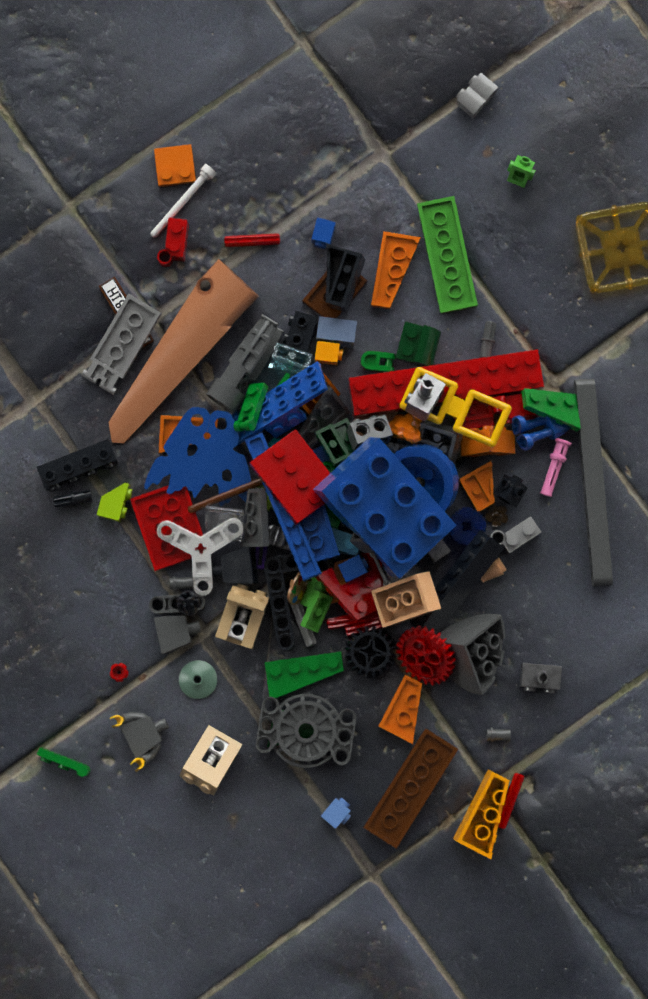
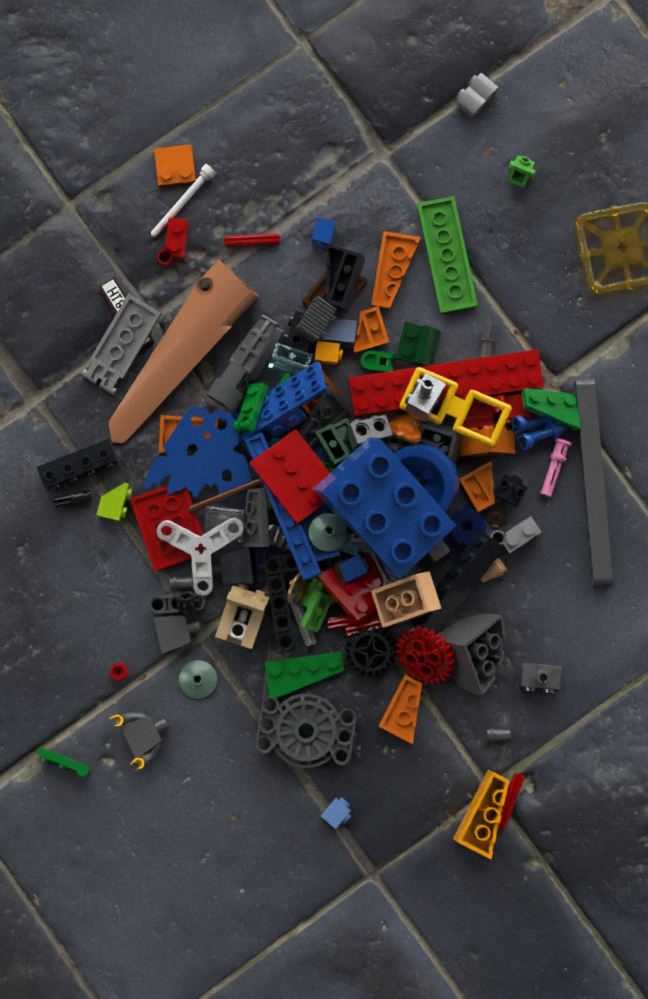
(201, 772): tan brick -> none
(316, 319): none -> dark grey brick
(323, 540): none -> sand green dish
(370, 330): none -> orange wing
(410, 788): reddish brown plate -> none

